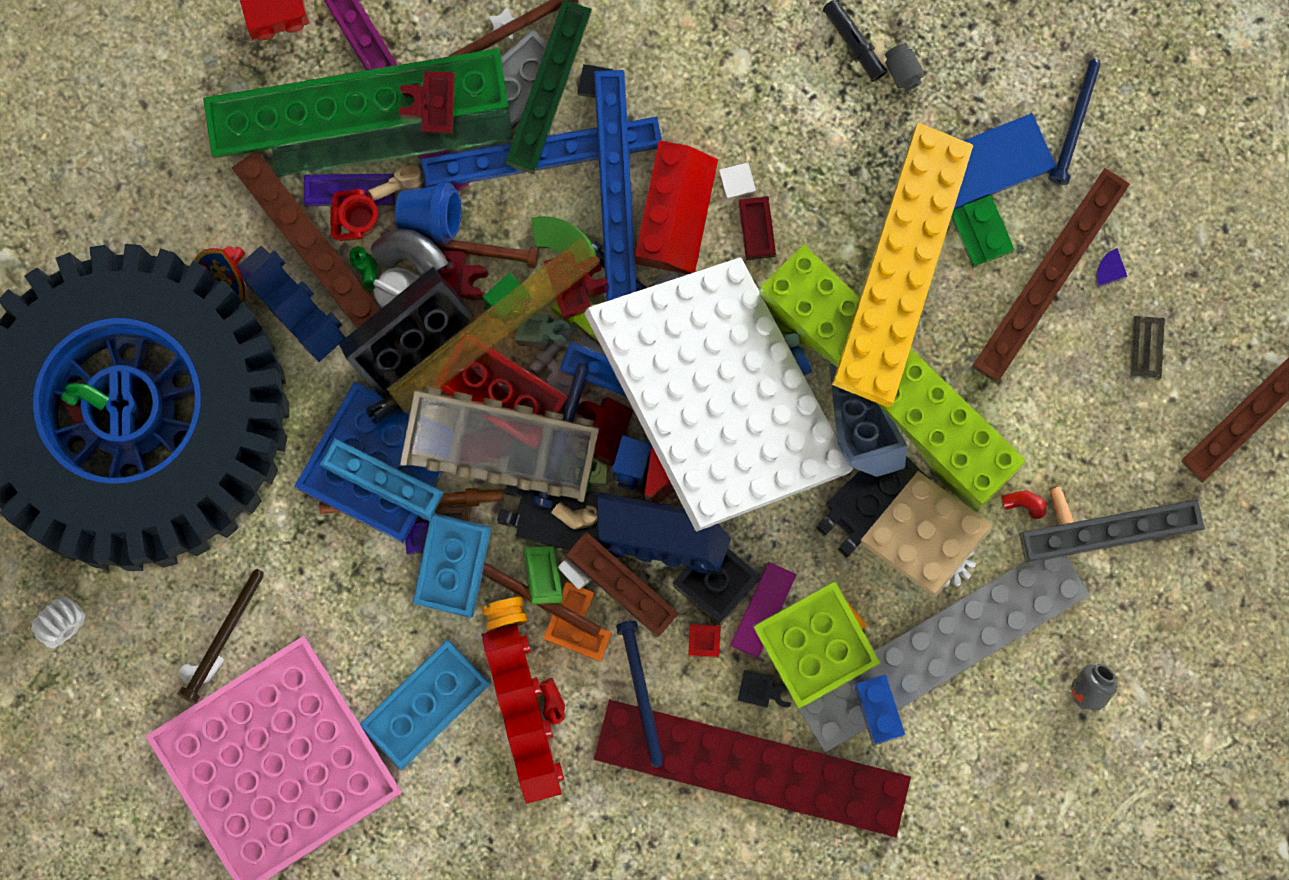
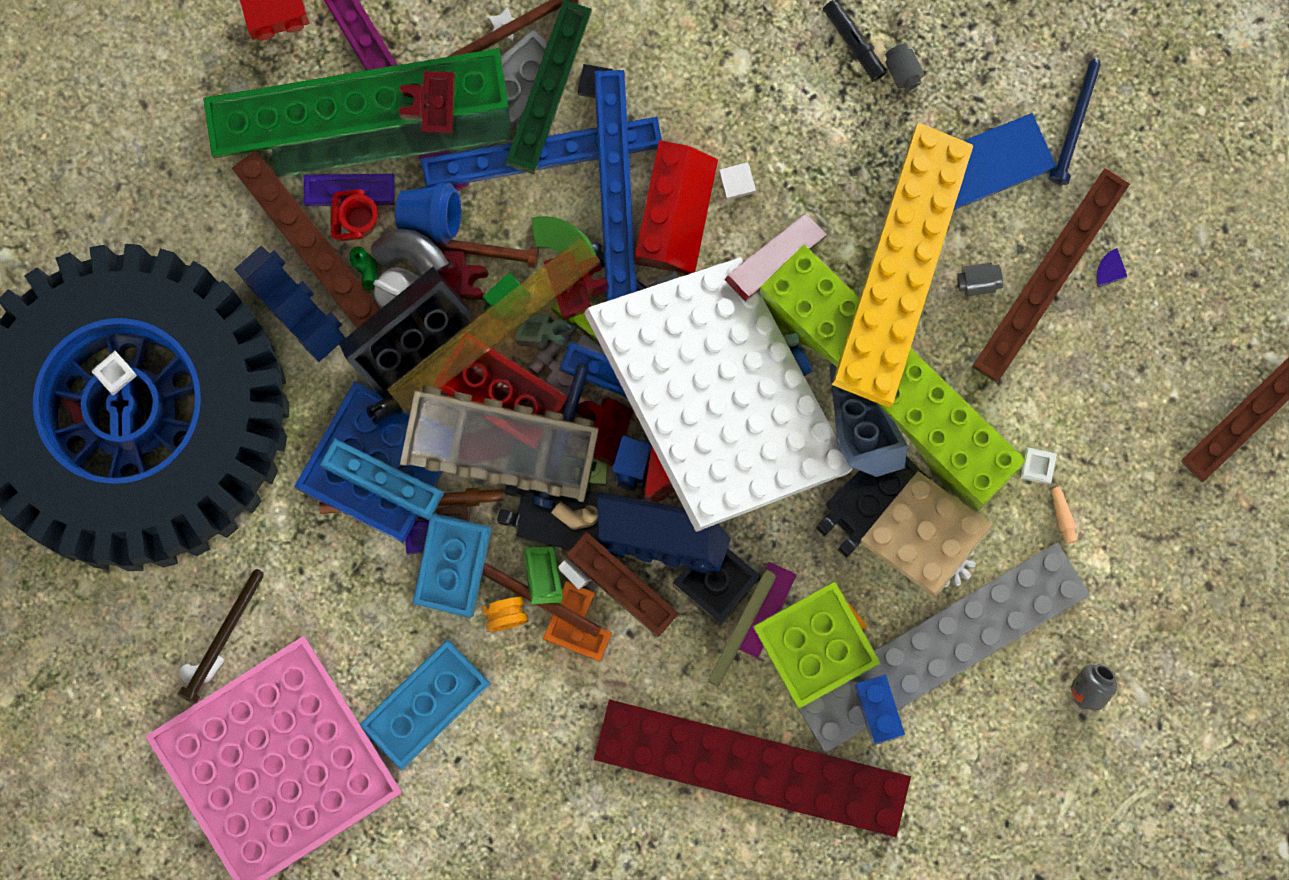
(58, 622): white gear -> none
(86, 392): green arm -> none
(114, 373): none -> white tile
(222, 266): shield -> none
(405, 178): tan plate -> none
(521, 713): red brick -> none
(554, 704): red arm -> none
(628, 631): dark blue bar -> none
(704, 640): red plate -> none
(742, 628): none -> olive tile
(757, 228): dark red tile -> none
(759, 689): black plate -> none
(765, 262): none -> tile
(980, 279): none -> dark grey brick
(982, 231): green plate -> none
(1026, 499): red arm -> none
(1038, 466): none -> white tile
(1111, 531): dark grey tile -> none
(1145, 373): clear smoke tile -> none

